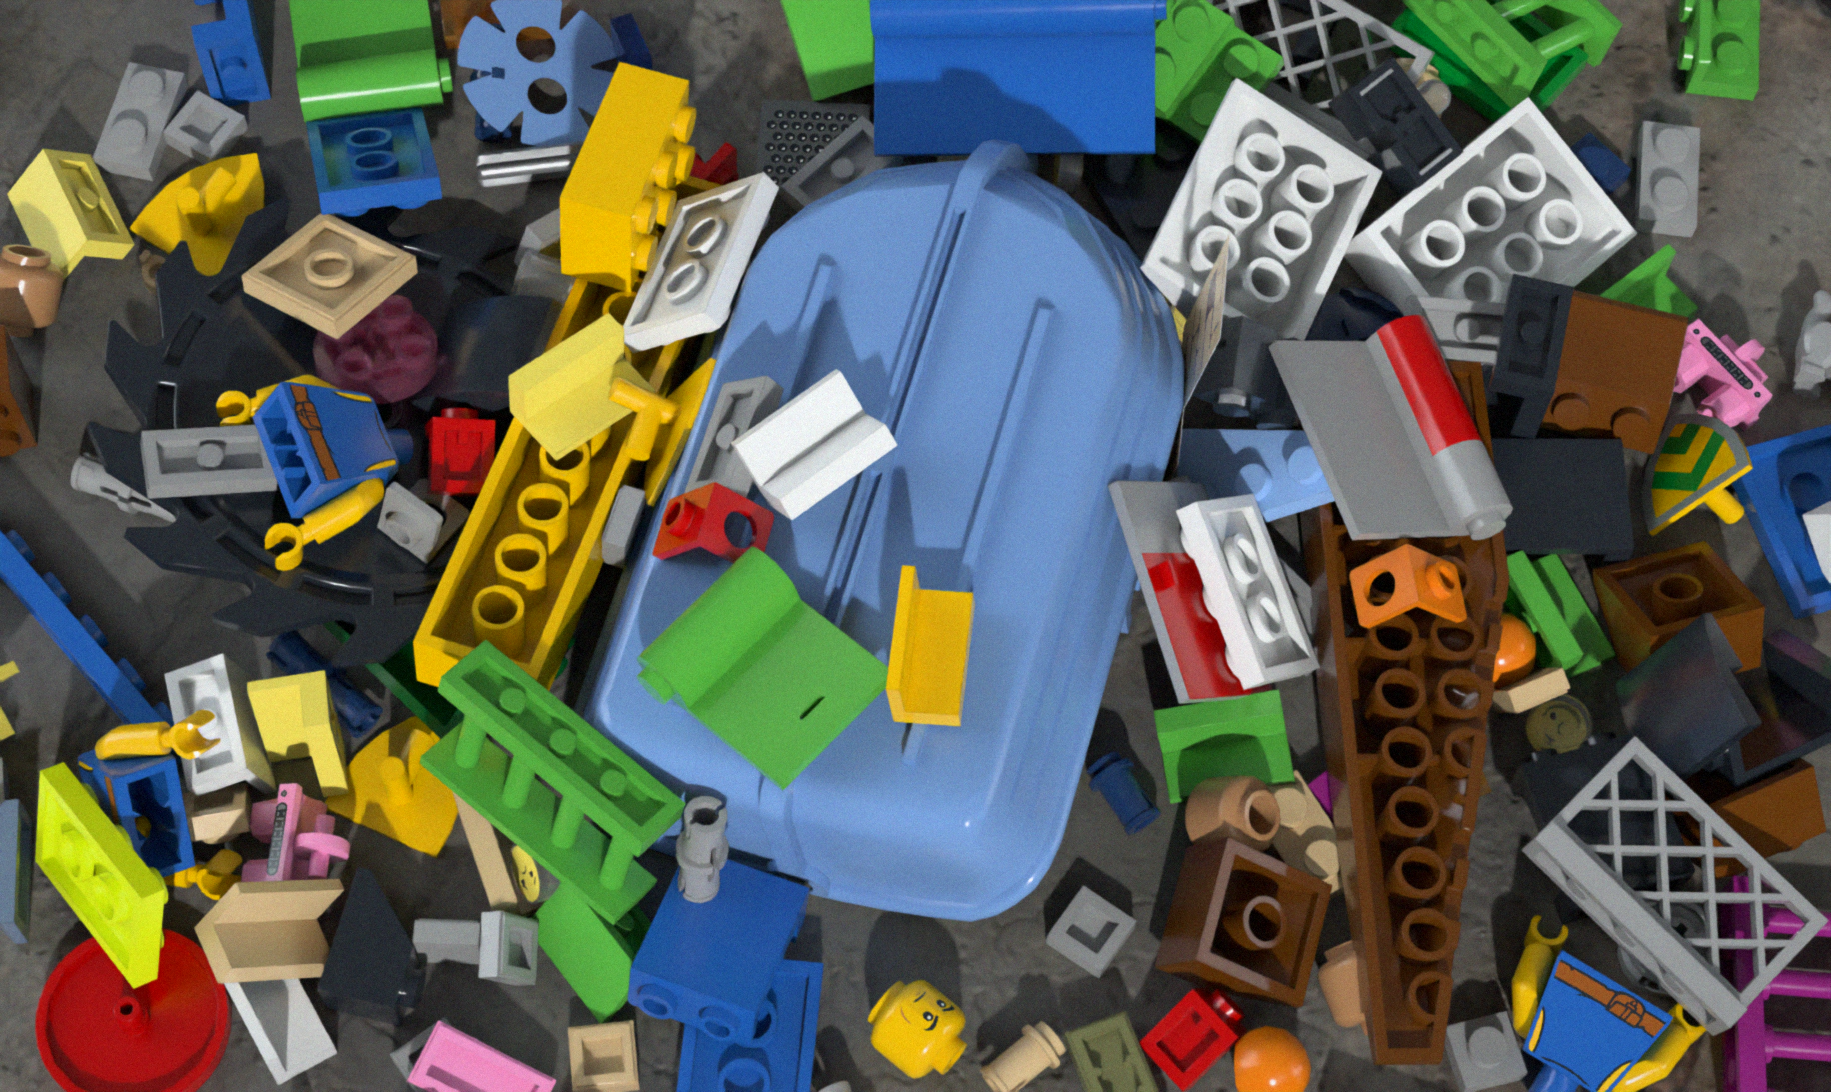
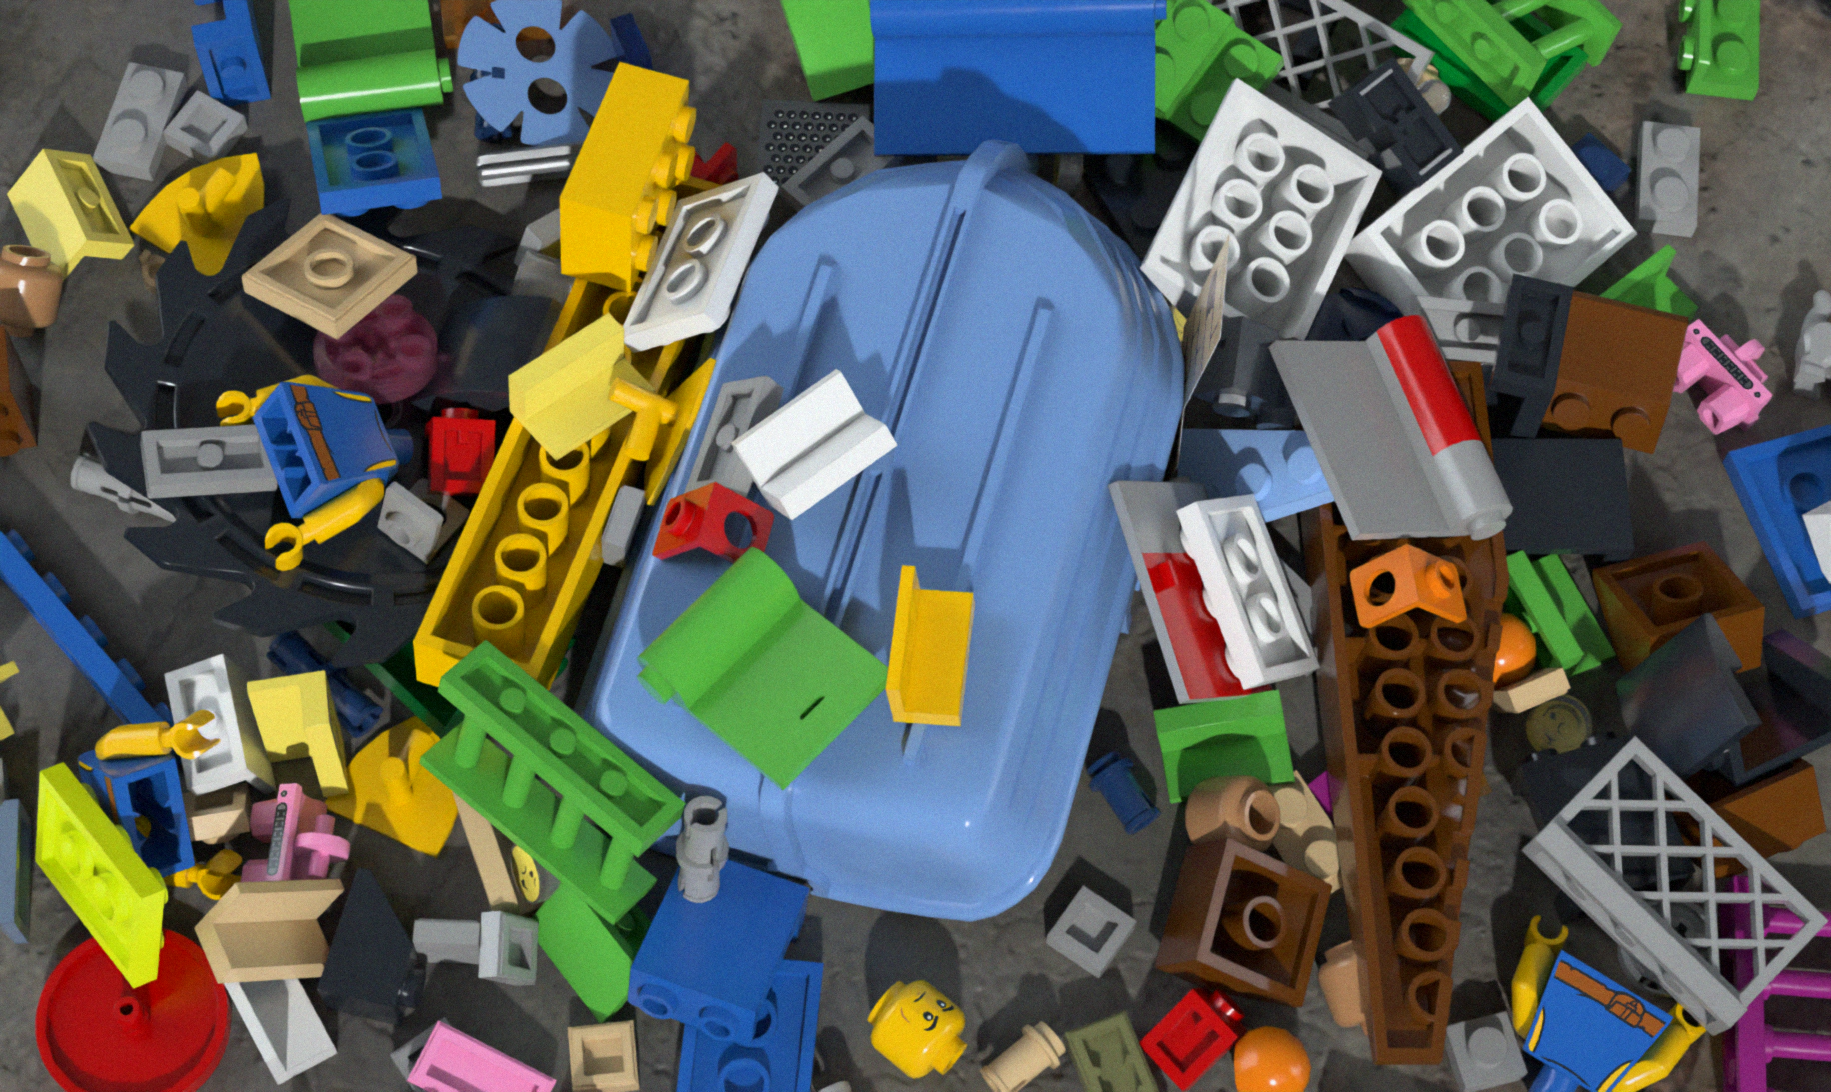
(1693, 466): shield -> none

